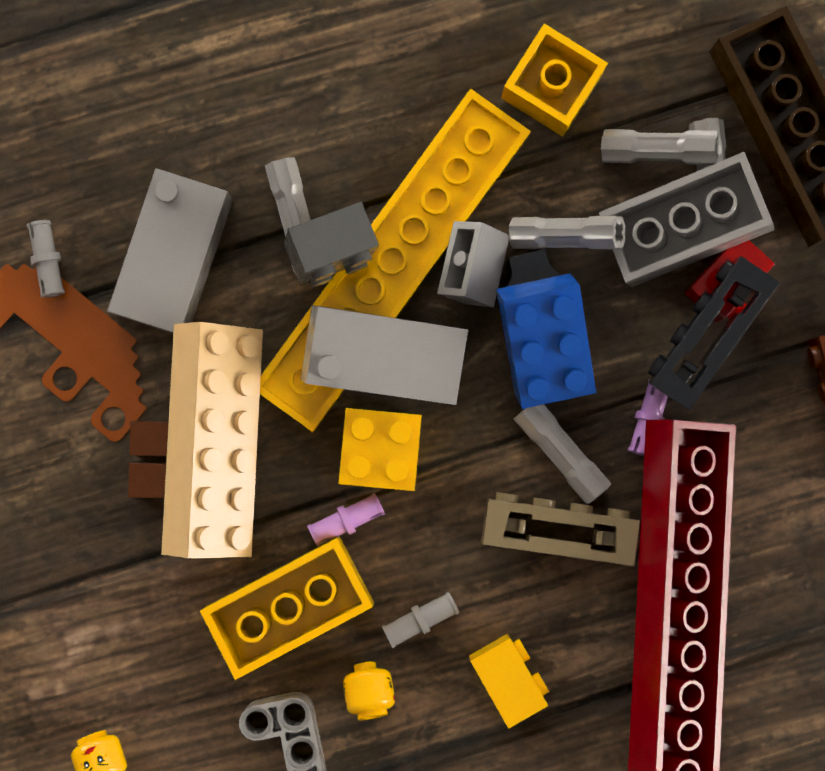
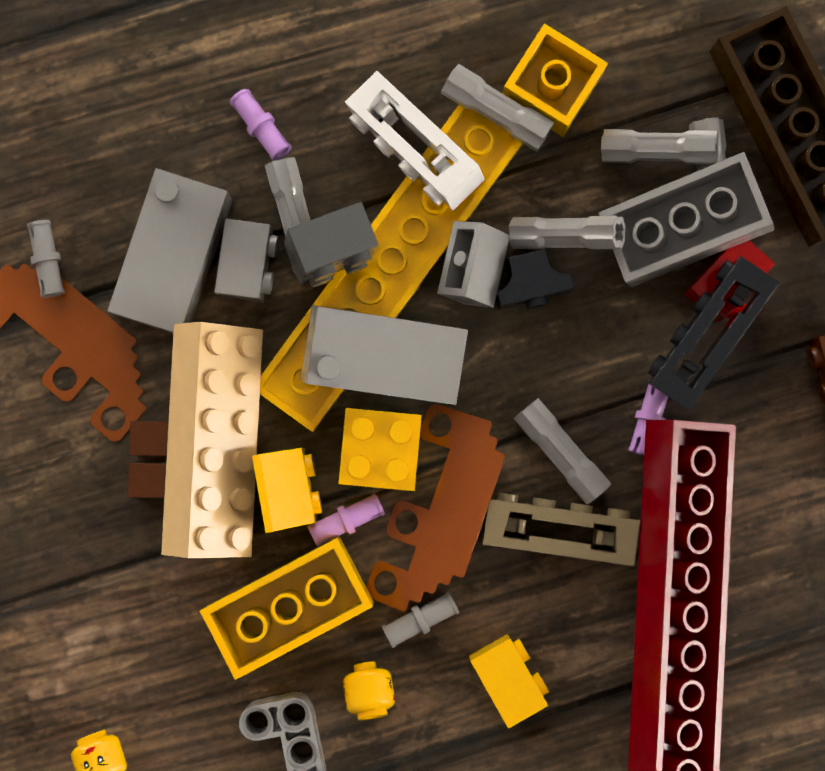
(245, 260): none -> light grey brick
(260, 124): none -> lavender pin
(286, 489): none -> yellow slope
(453, 181): none -> white brick
(453, 522): none -> dark orange piece
(473, 93): none -> light grey axle
(546, 340): blue brick -> none

